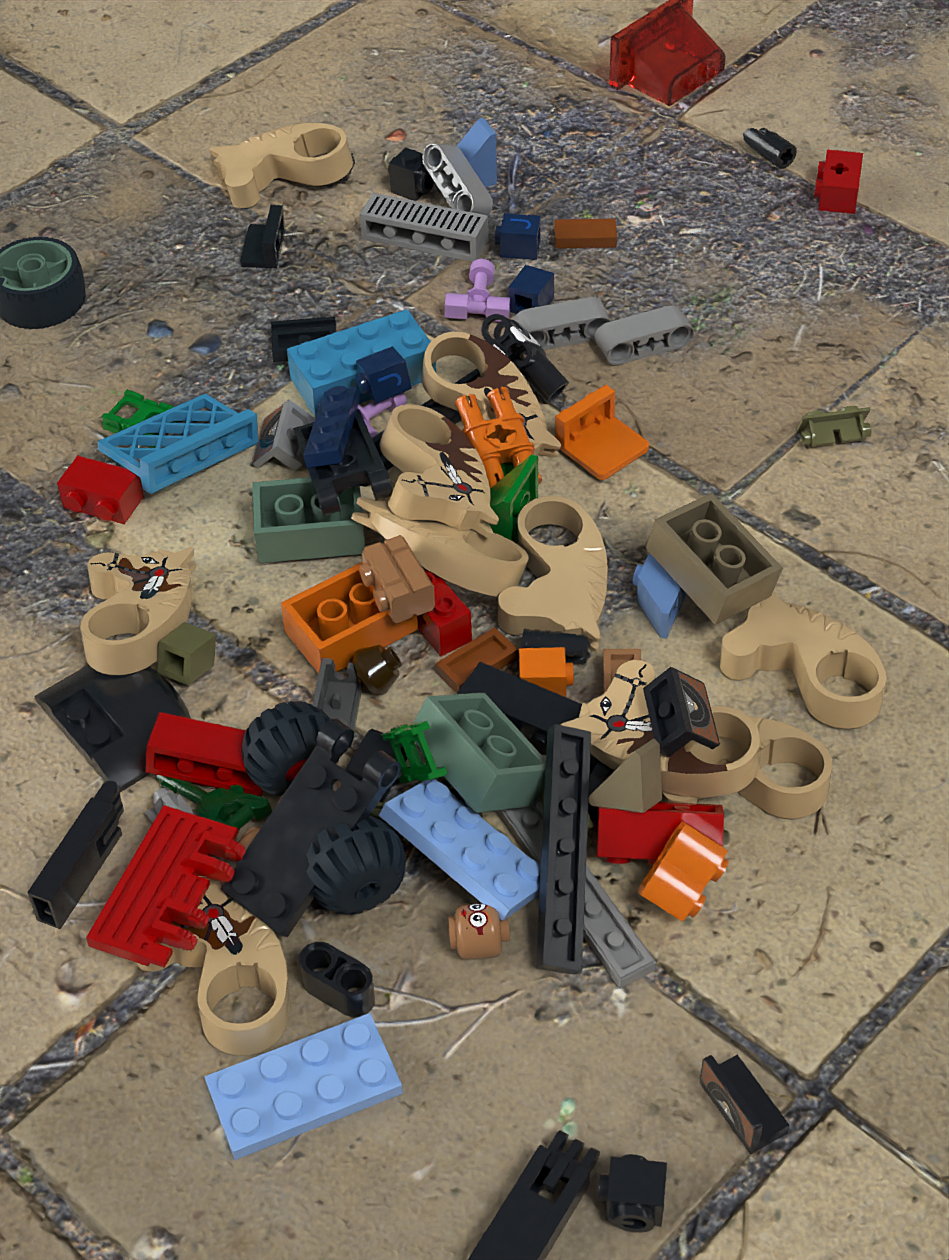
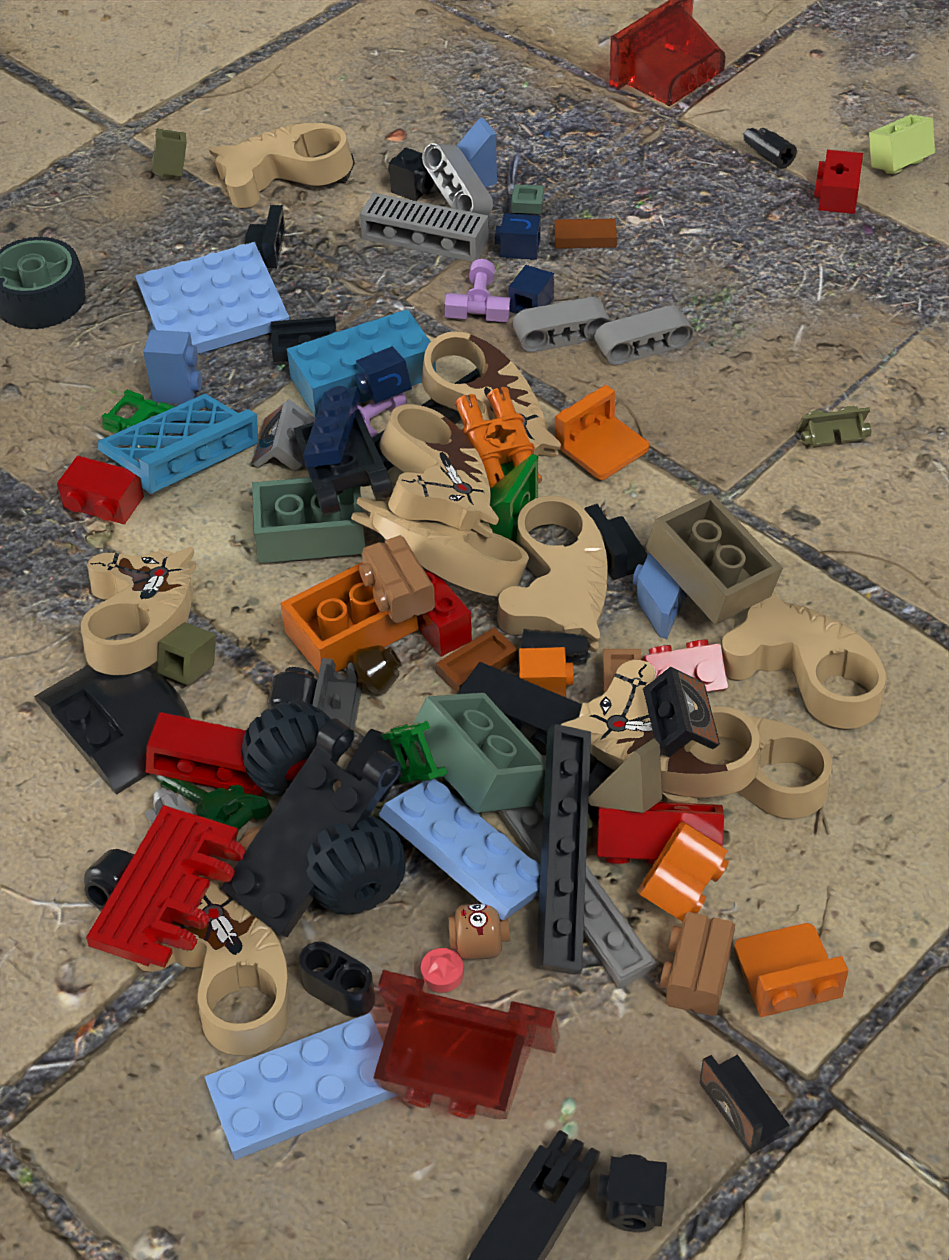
(78, 857): black hinge -> none
(104, 875): none -> black head
(169, 153): none -> olive brick
(172, 366): none -> medium blue brick
(214, 297): none -> light blue plate
(292, 685): none -> black head
(442, 970): none -> coral tile
(457, 1049): none -> clear red windscreen
(527, 199): none -> sand green plate
(536, 366): black connector -> none
(621, 544): none -> black panel
(697, 660): none -> bracket
(699, 963): none -> medium nougat brick
(789, 969): none -> orange bracket
(902, 143): none -> yellowish green brick

